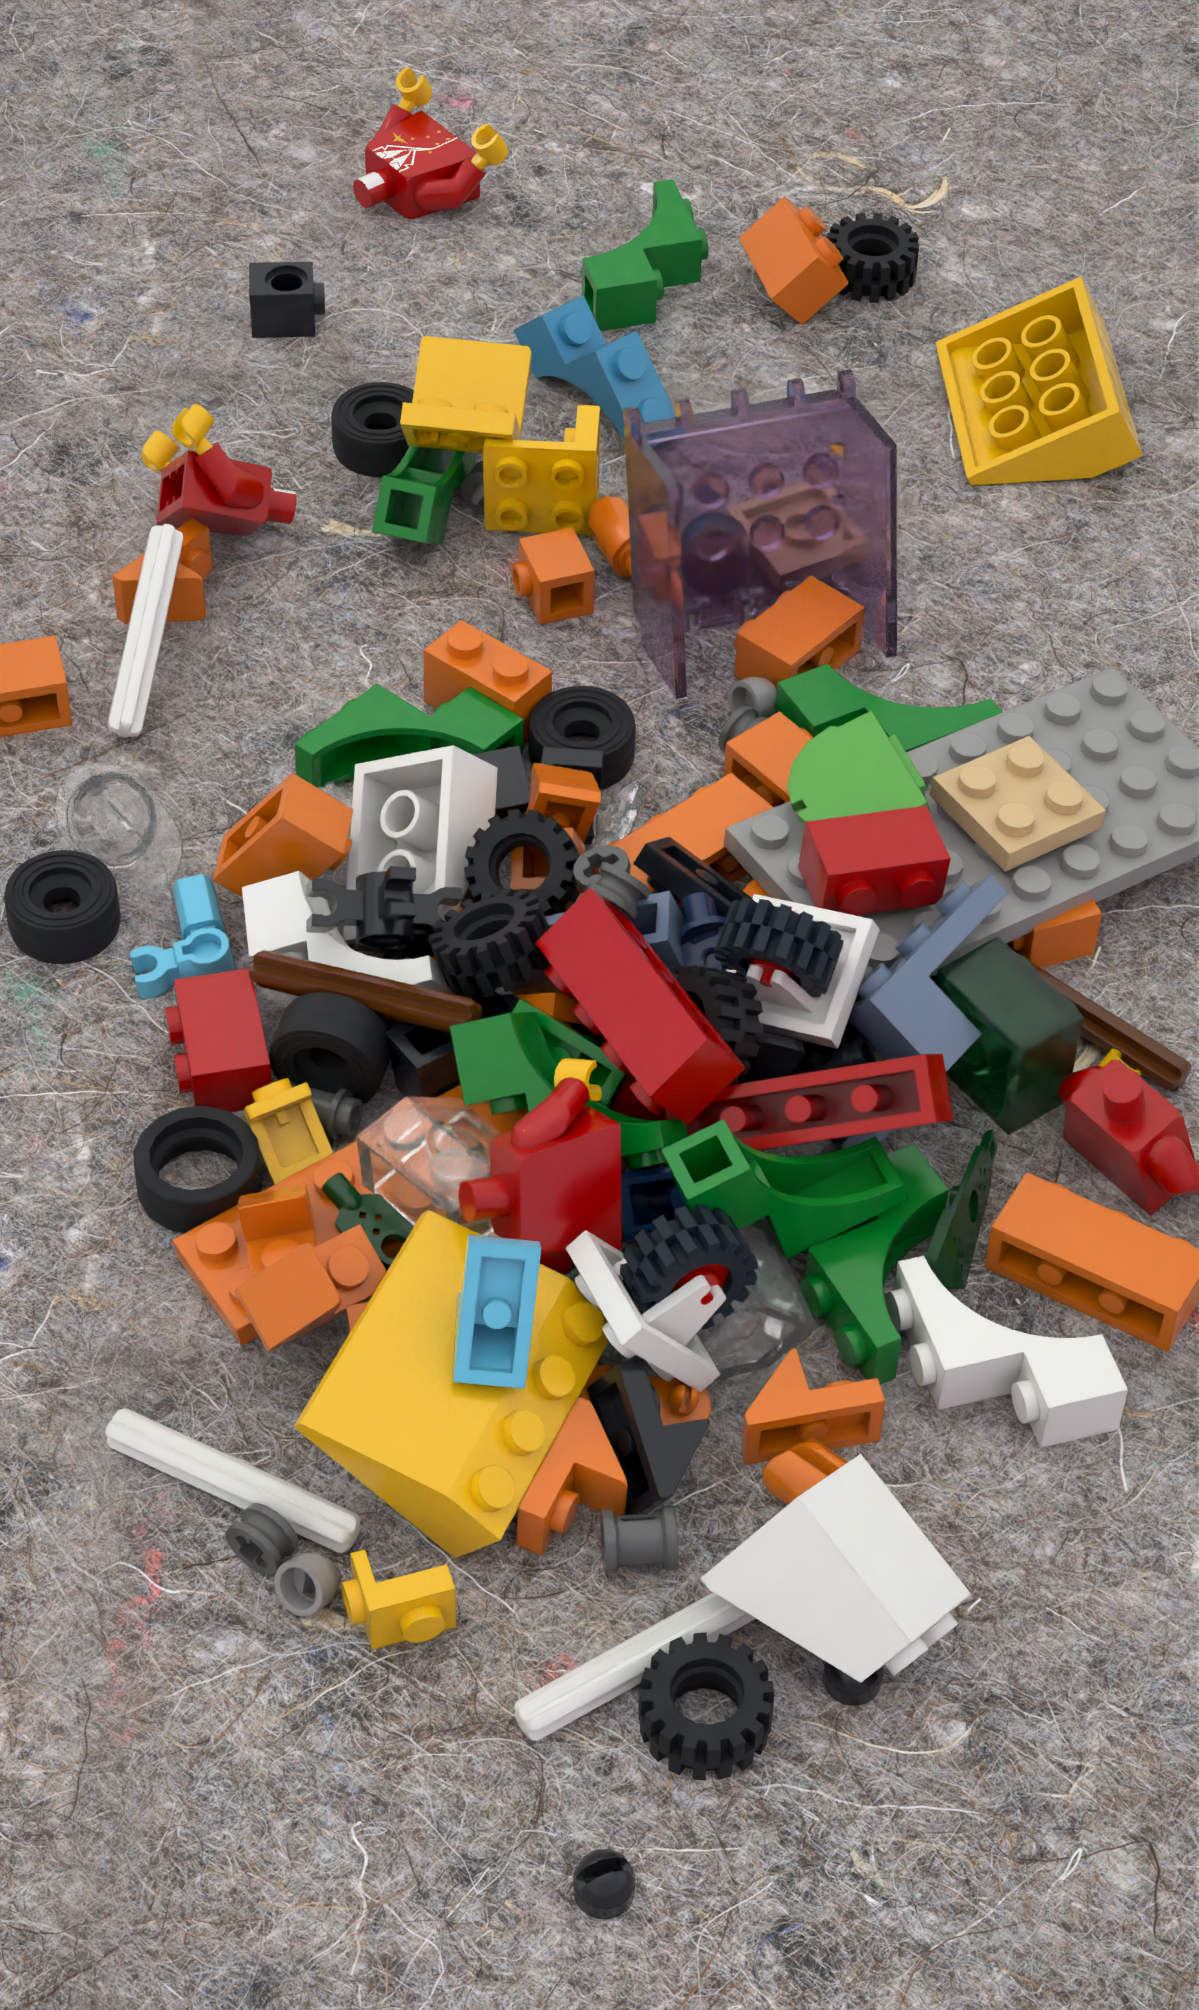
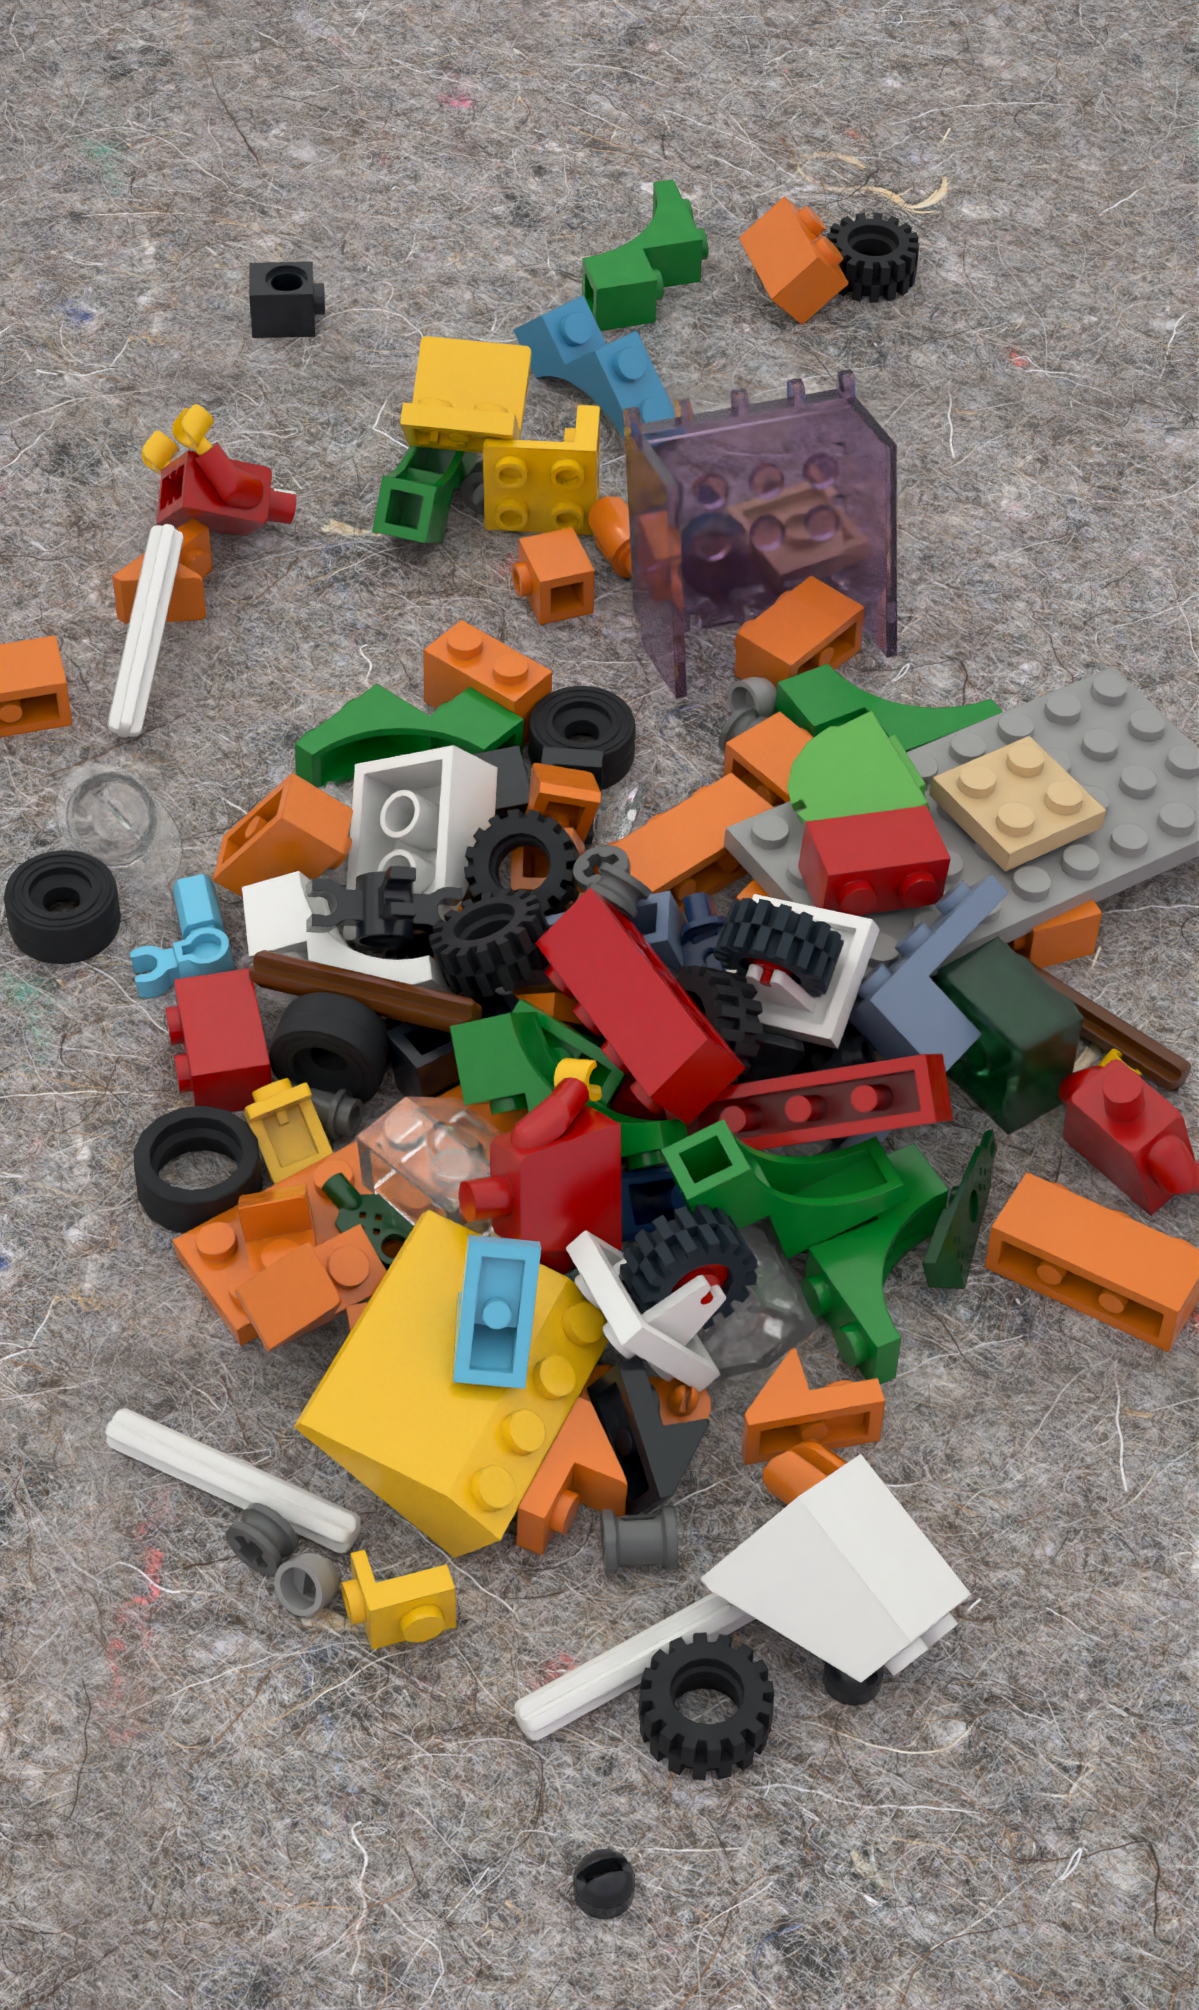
(355, 423): black tyre -> none
(420, 163): red torso -> none
(682, 873): black slope -> none
(1038, 392): yellow slope -> none
(1056, 1384): white arch -> none

